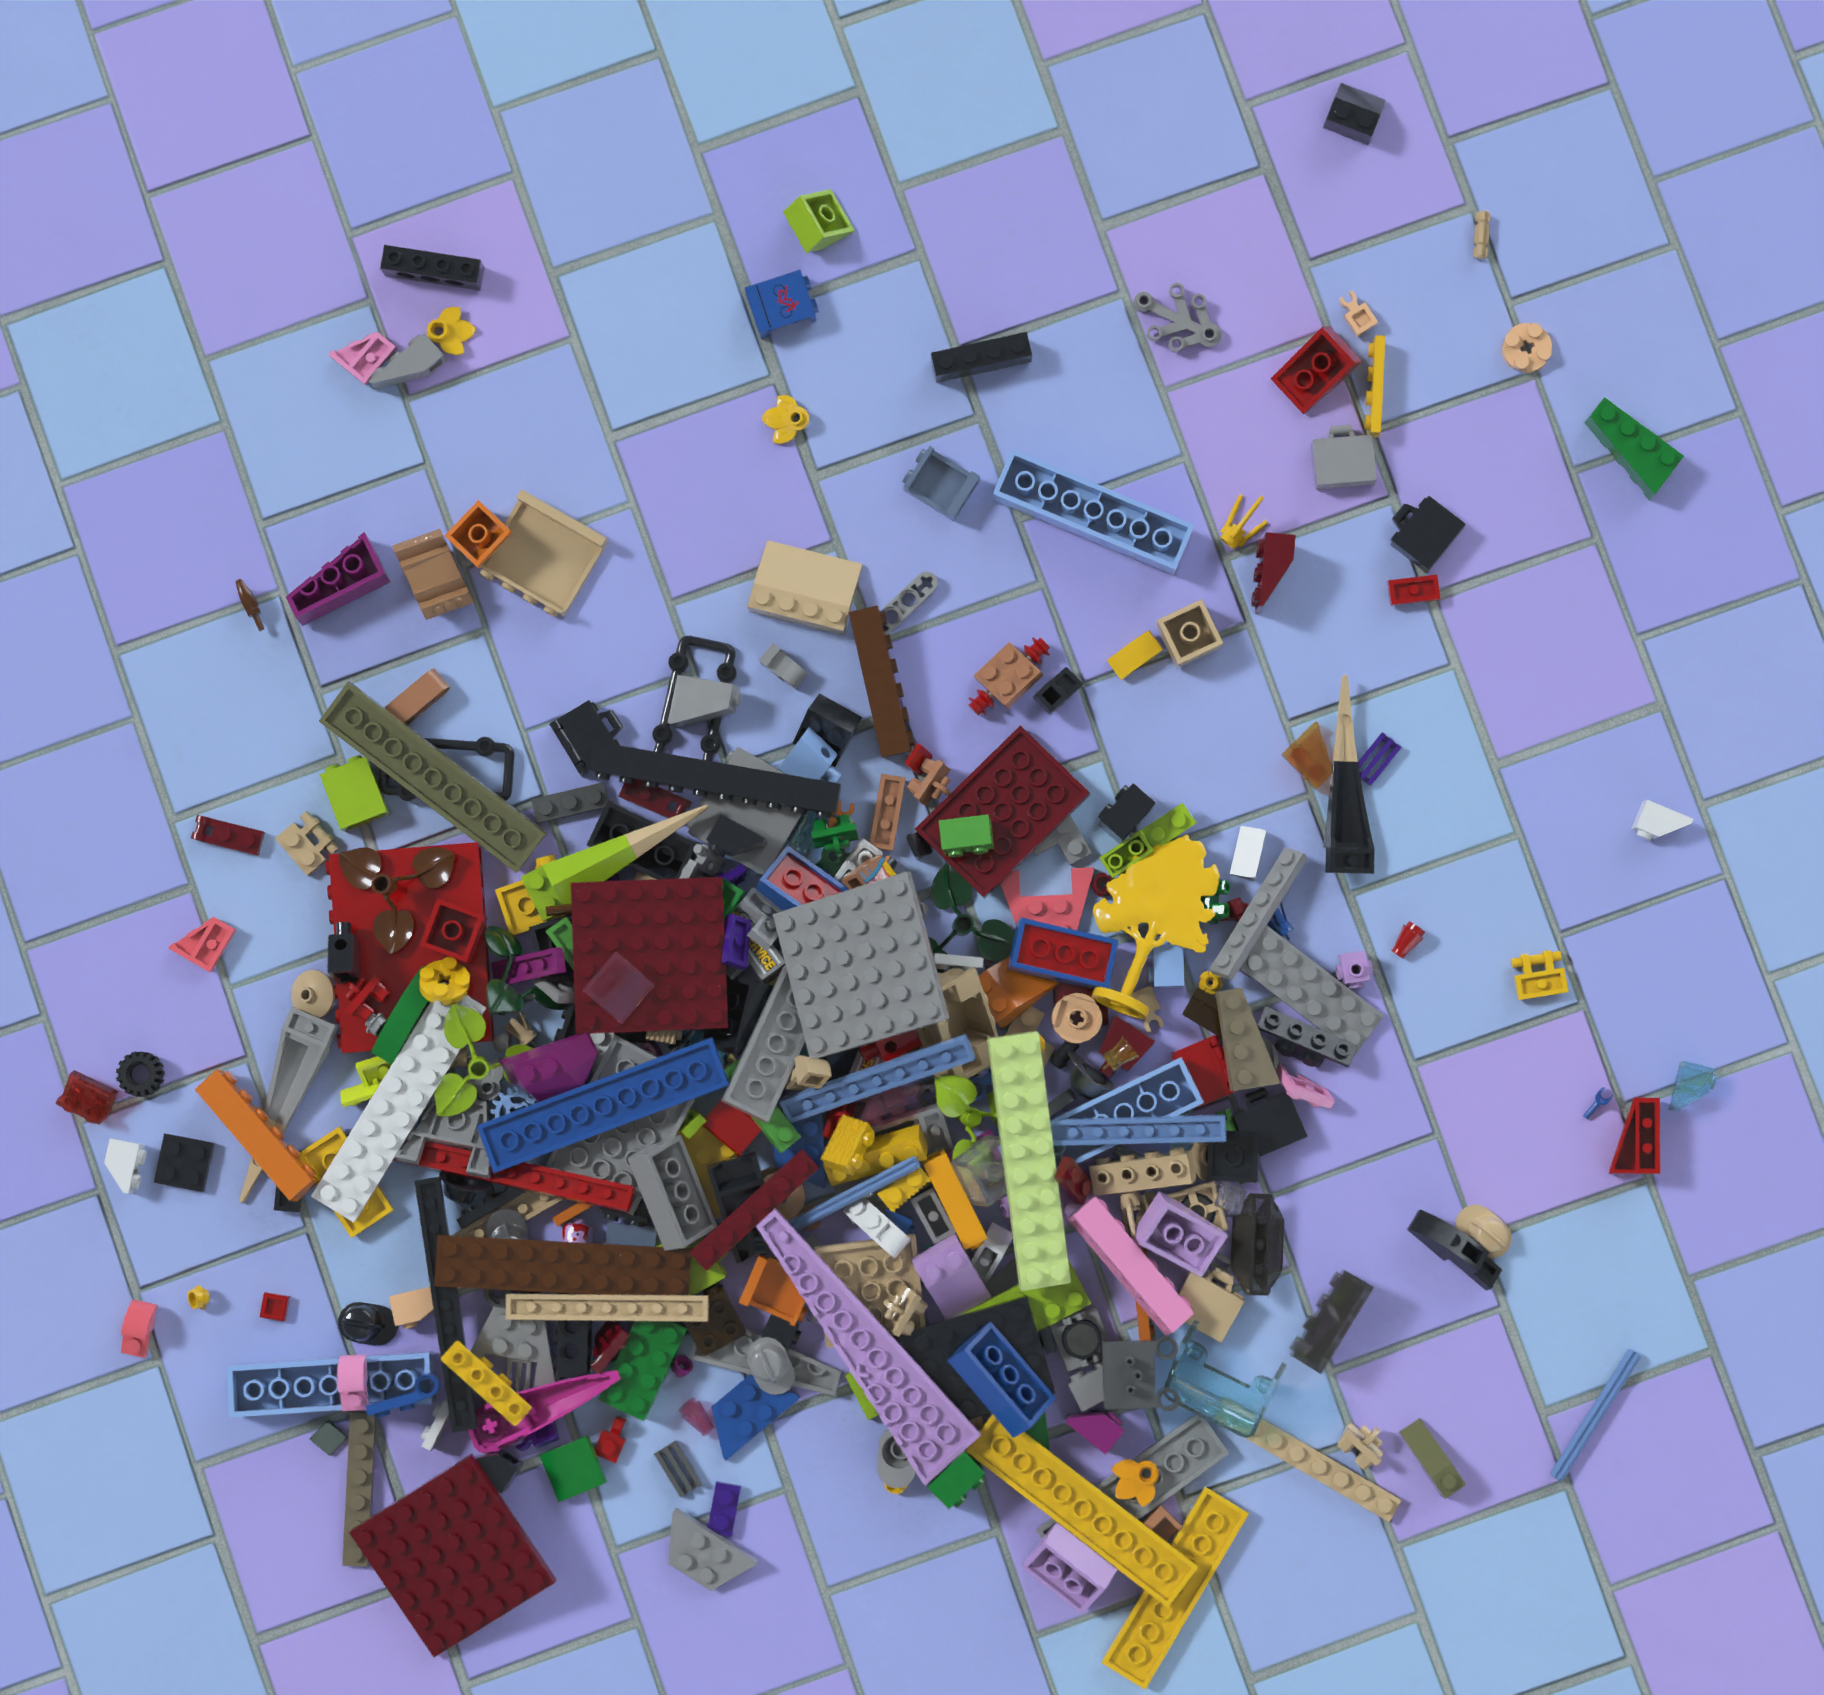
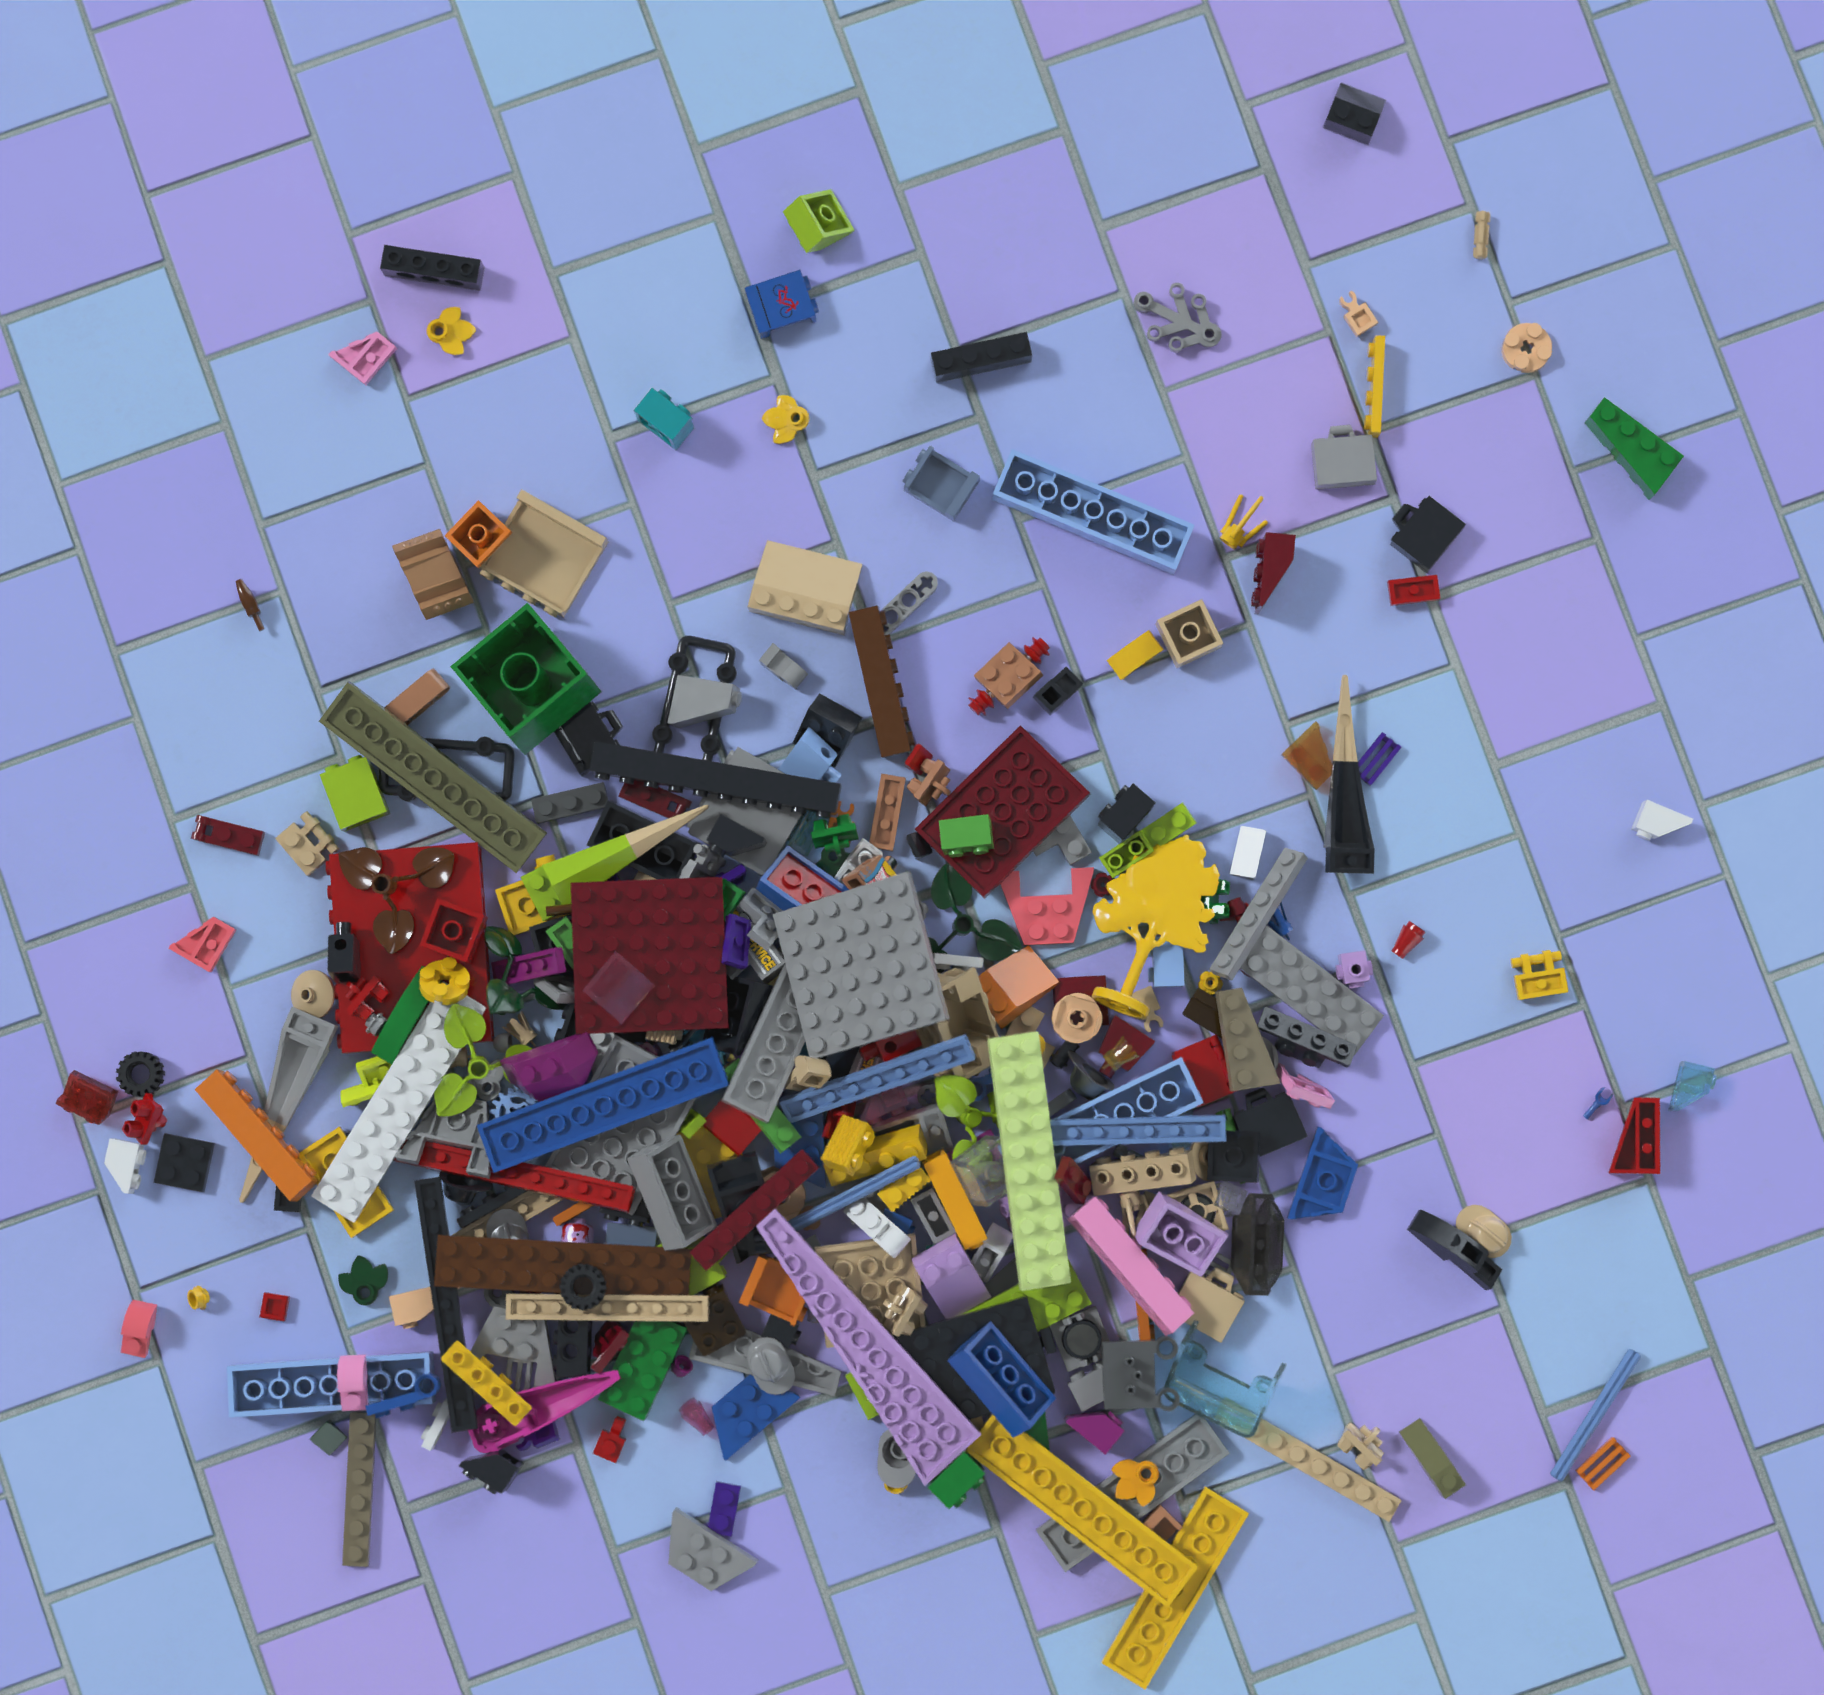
(147, 1118): none -> red hips
(339, 582): magenta wedge -> none
(361, 1277): none -> dark green plate
(367, 1323): black piece -> none
(413, 363): light grey slope -> none
(453, 1555): dark red plate -> none
(526, 679): none -> green brick
(572, 1298): none -> black tyre
(573, 1468): green slope -> none
(664, 418): none -> teal brick
(689, 1487): dark grey tile -> none
(1062, 954): red brick -> none
(1069, 1568): lavender slope -> none
(1316, 369): red slope -> none
(1324, 1179): none -> blue wing
(1331, 1321): clear smoke slope -> none
(1614, 1466): none -> orange tile

